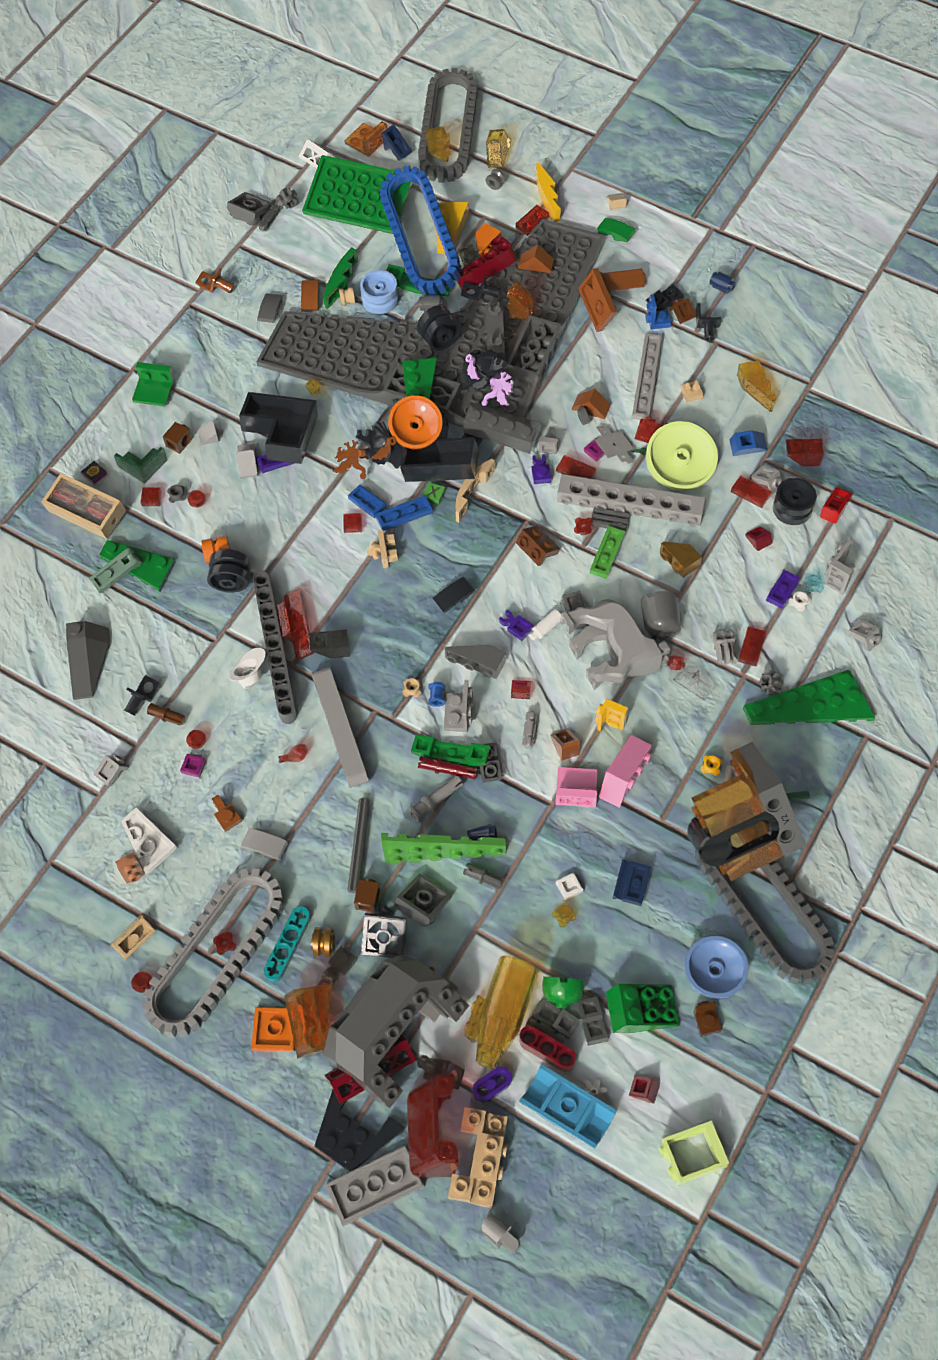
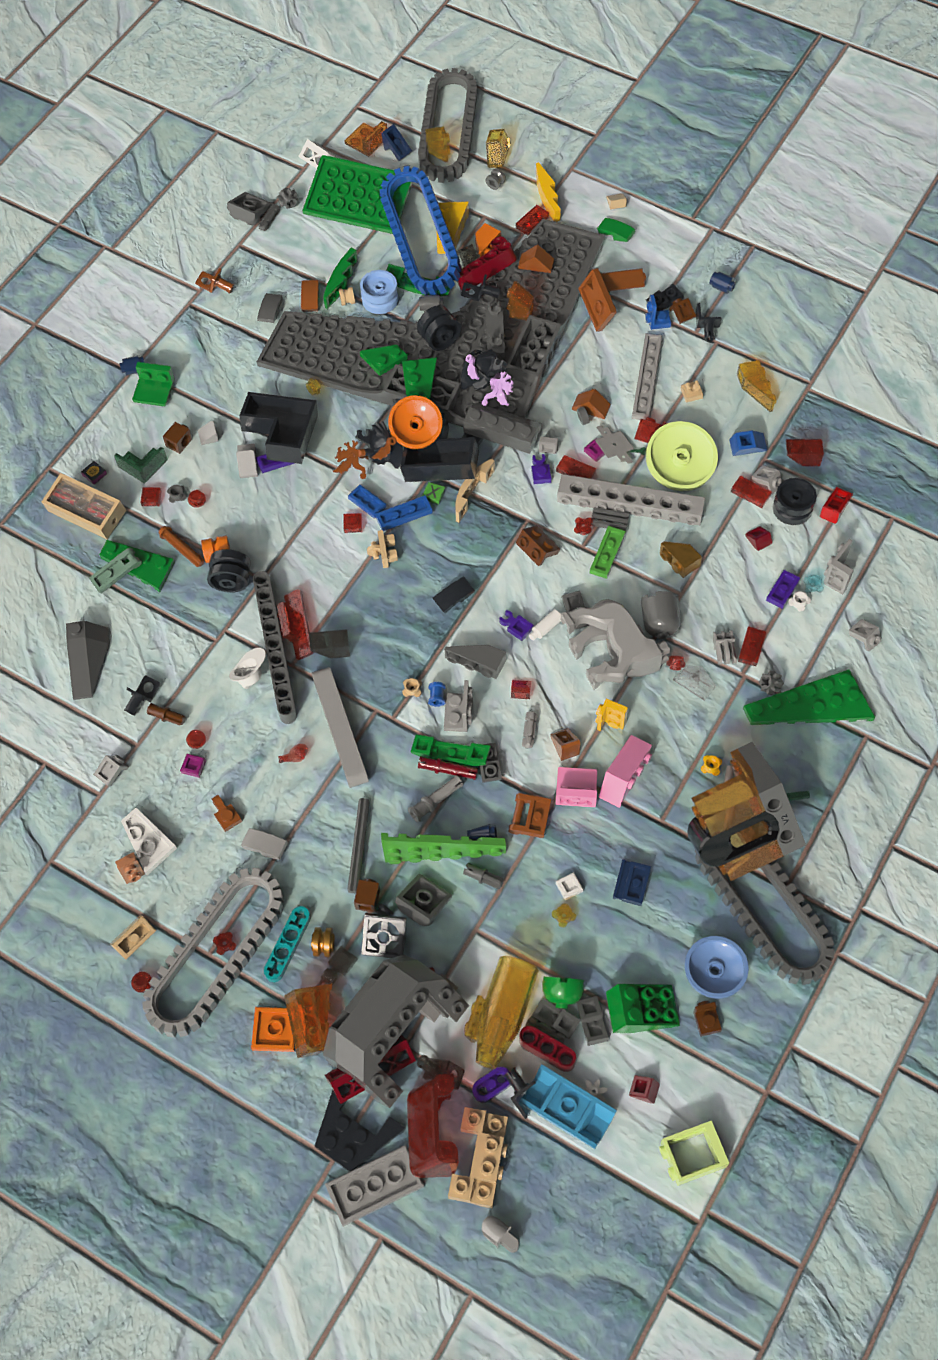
(129, 364): none -> dark blue brick
(167, 534): none -> dark orange axle
(383, 358): none -> green wing
(519, 1086): none -> black bracket
(536, 817): none -> dark orange plate

